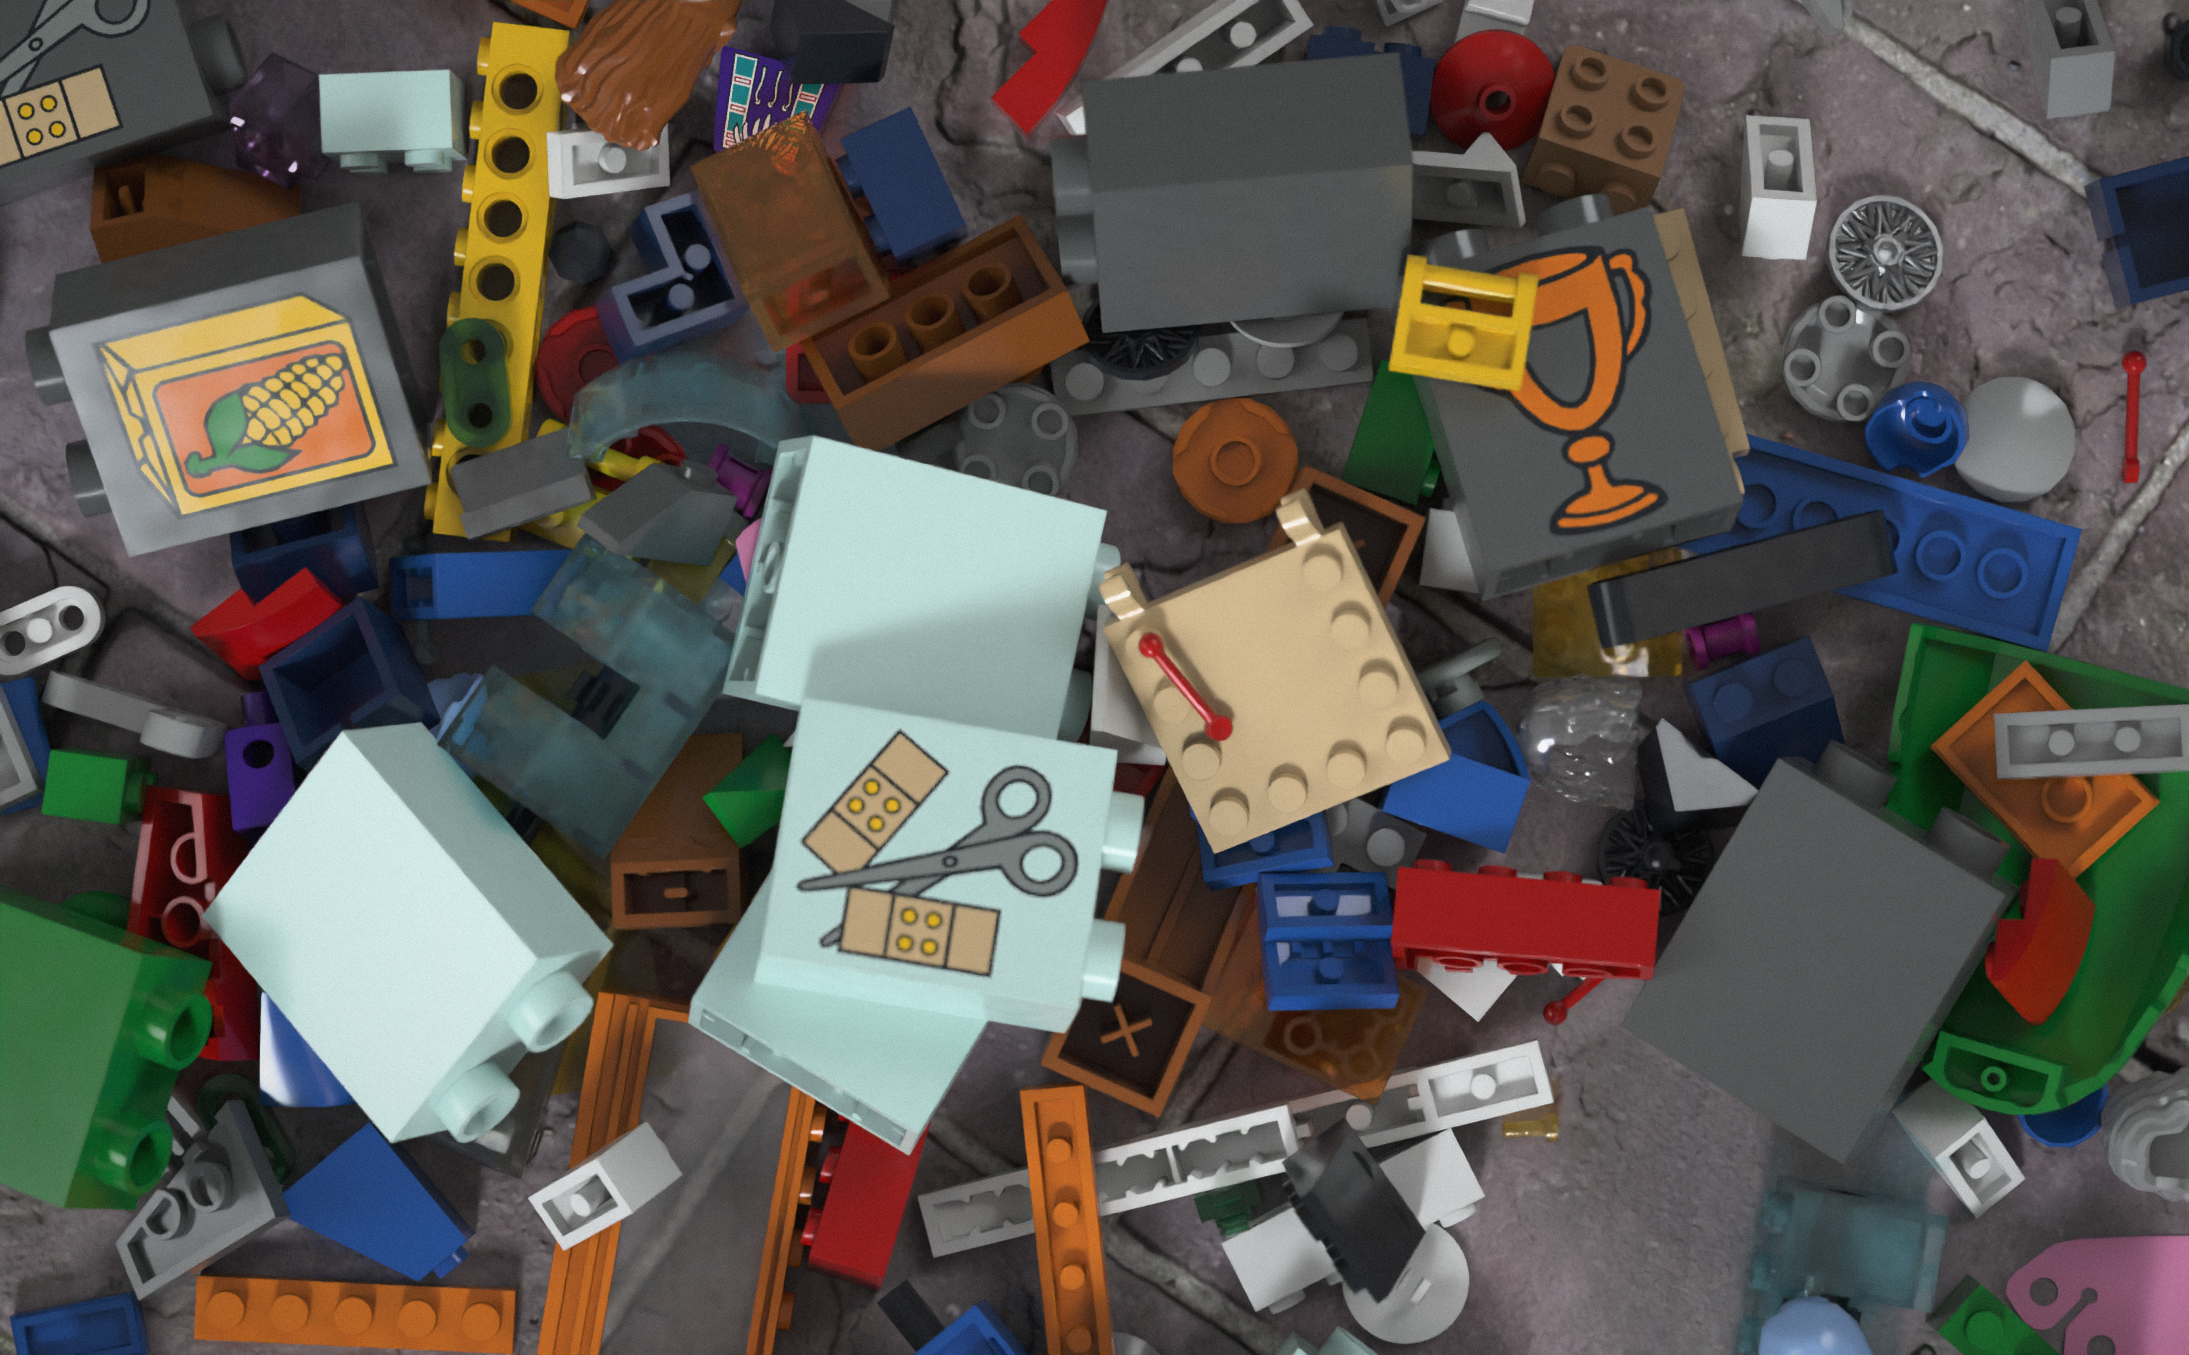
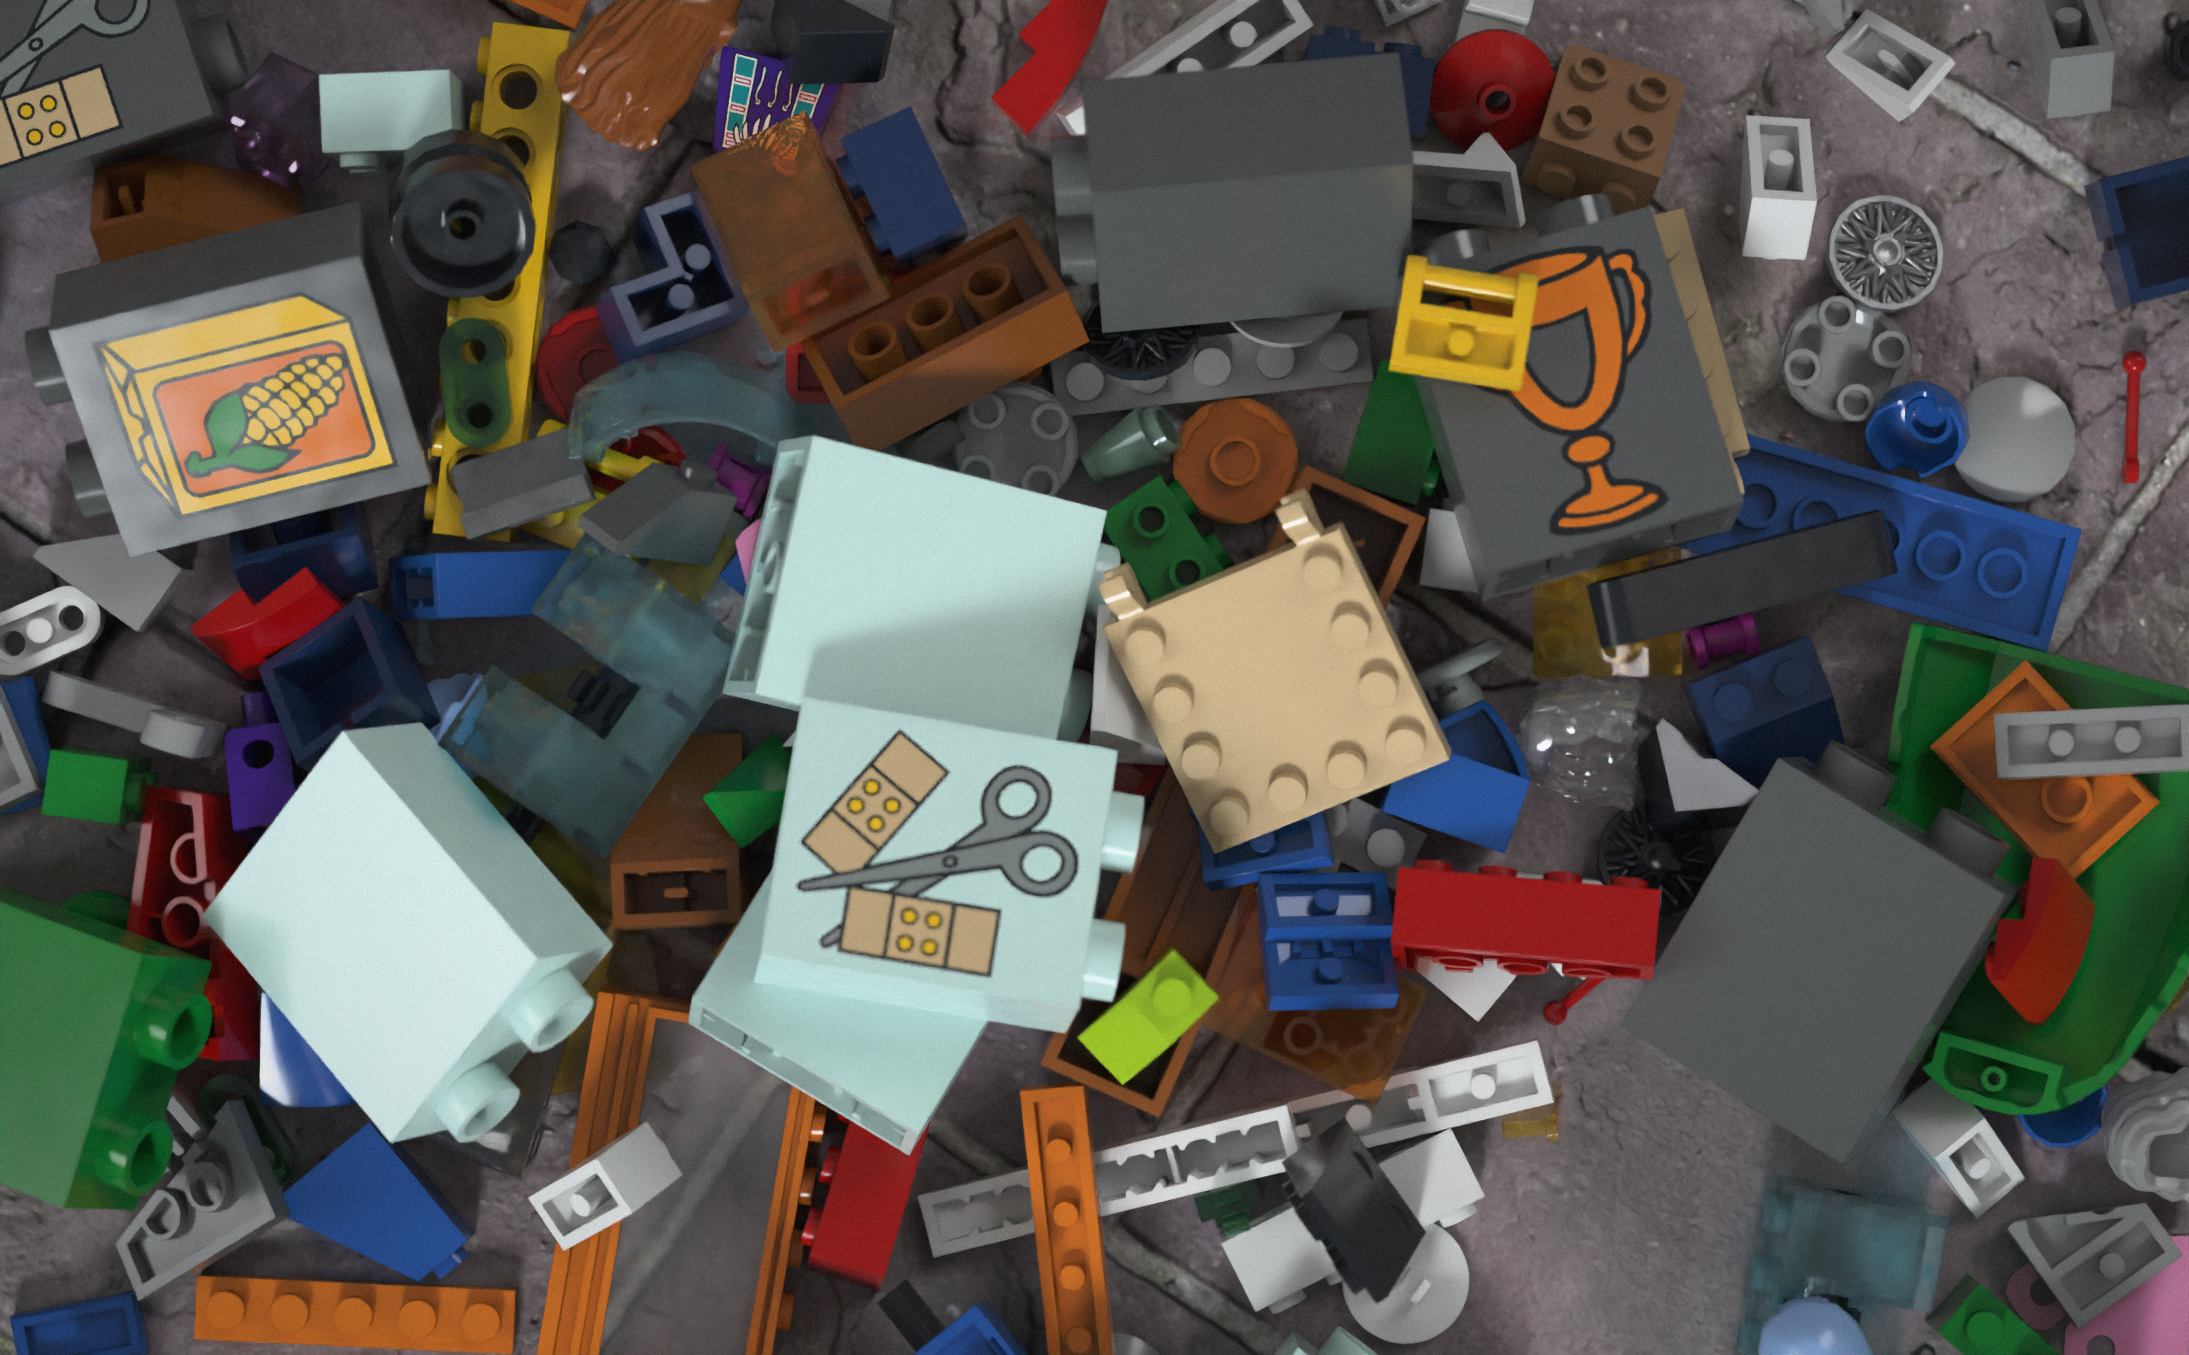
(127, 587): none -> light grey slope
(461, 213): none -> black wheel
(588, 165): white slope -> none
(1133, 445): none -> sand green cone
(1148, 1016): none -> lime slope
(1161, 541): none -> green brick
(1216, 726): red hinge -> none
(1889, 64): none -> white slope
(2094, 1254): none -> light grey wing

